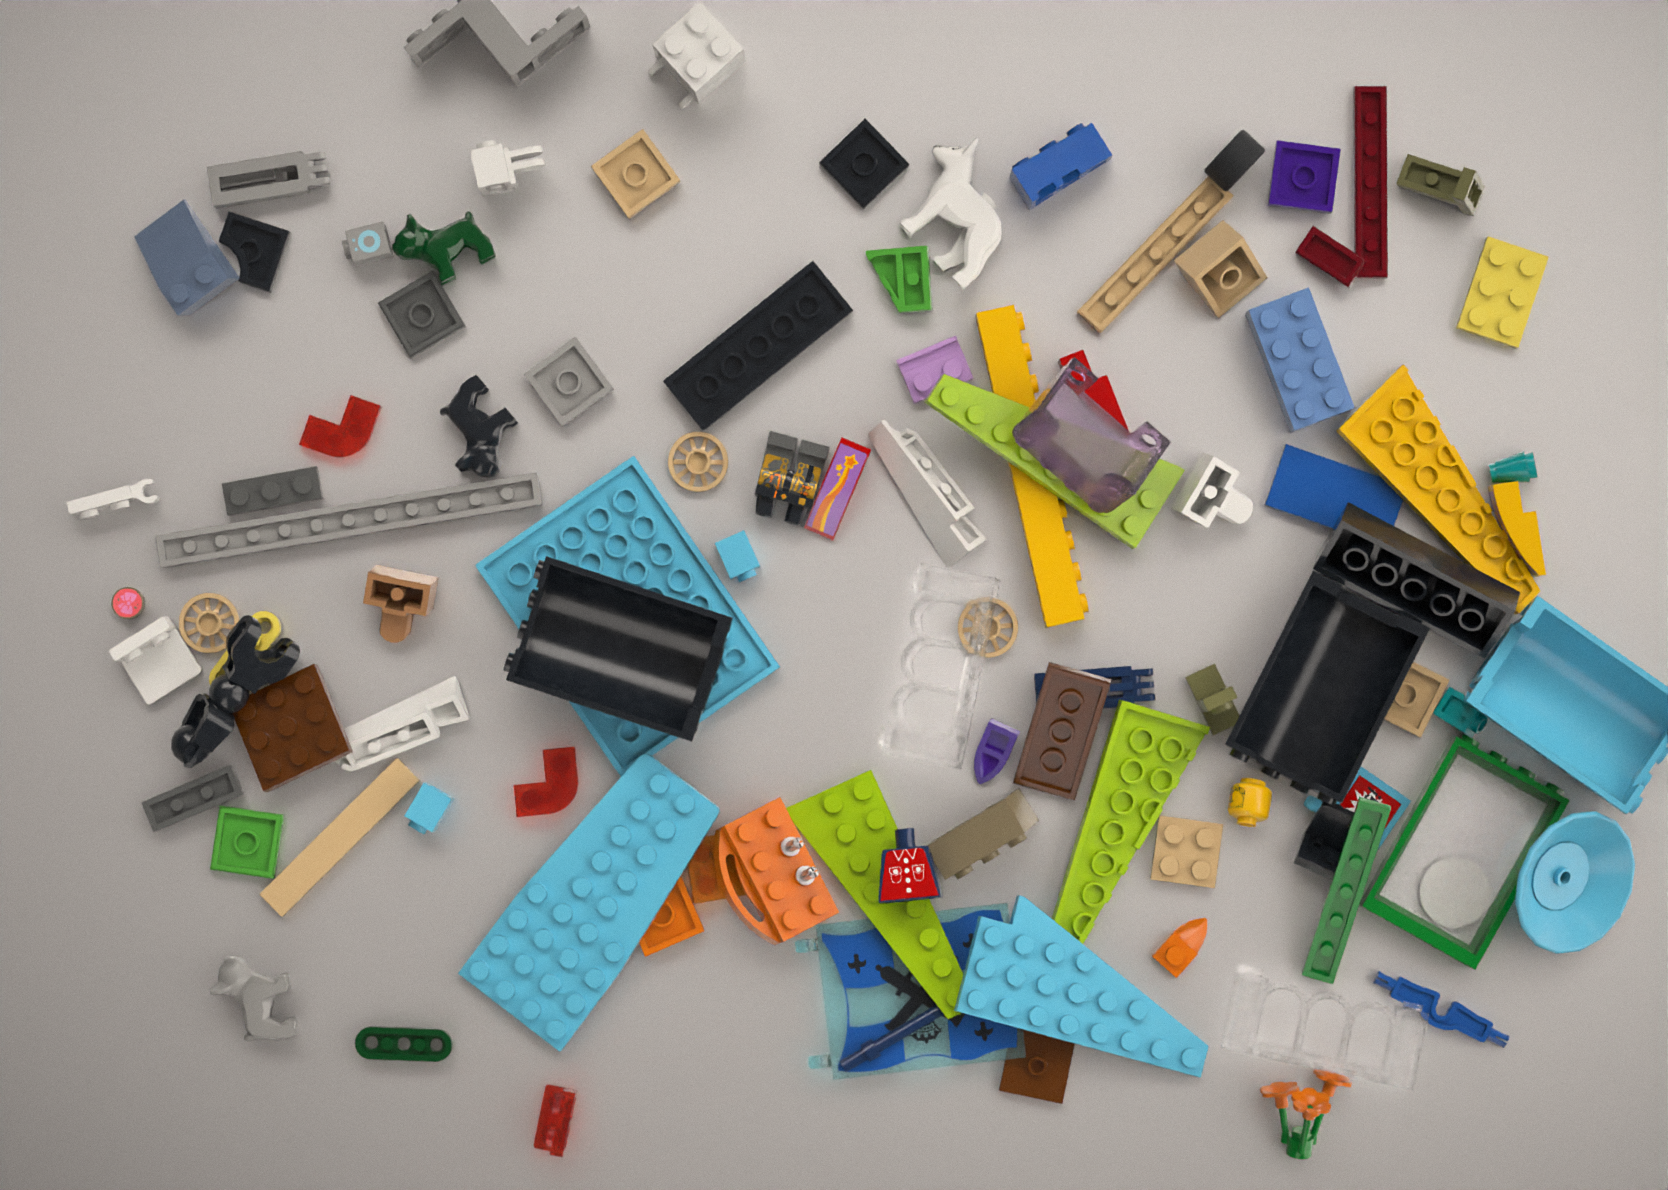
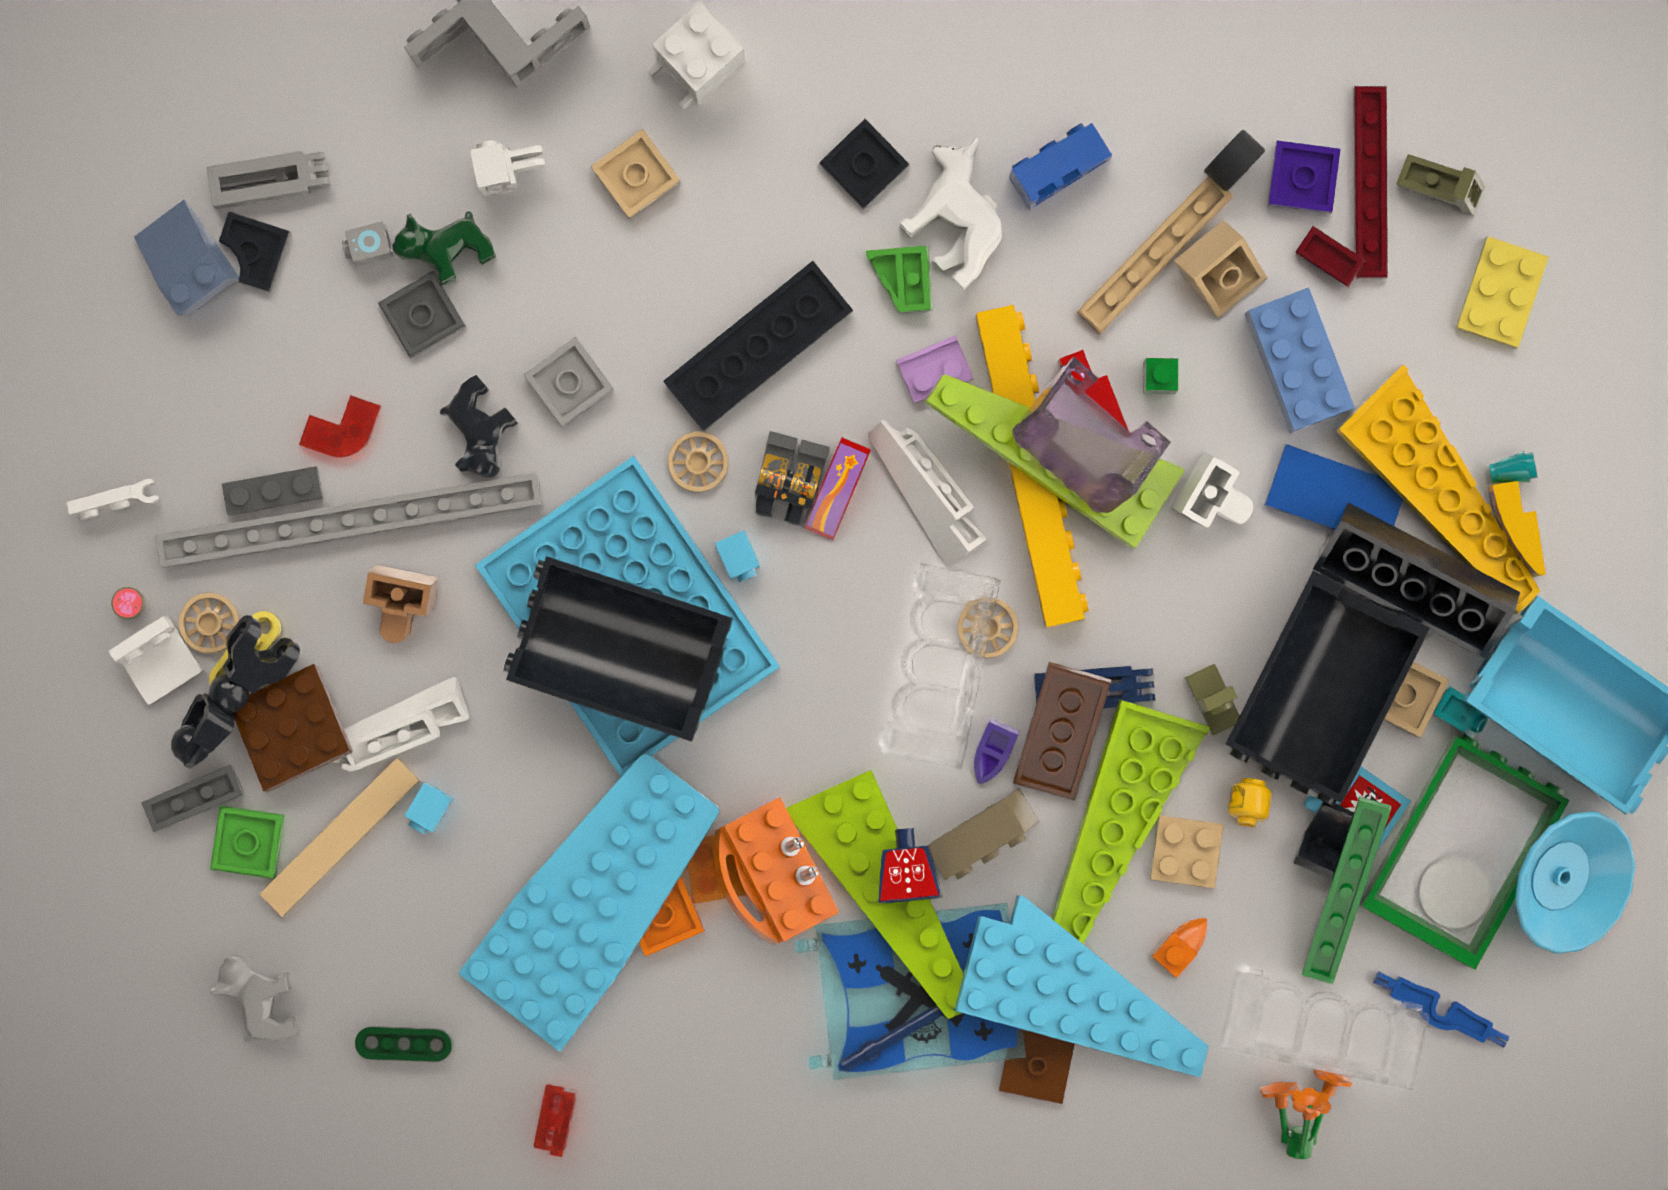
(557, 791): clear red plate -> none
(1160, 376): none -> green brick

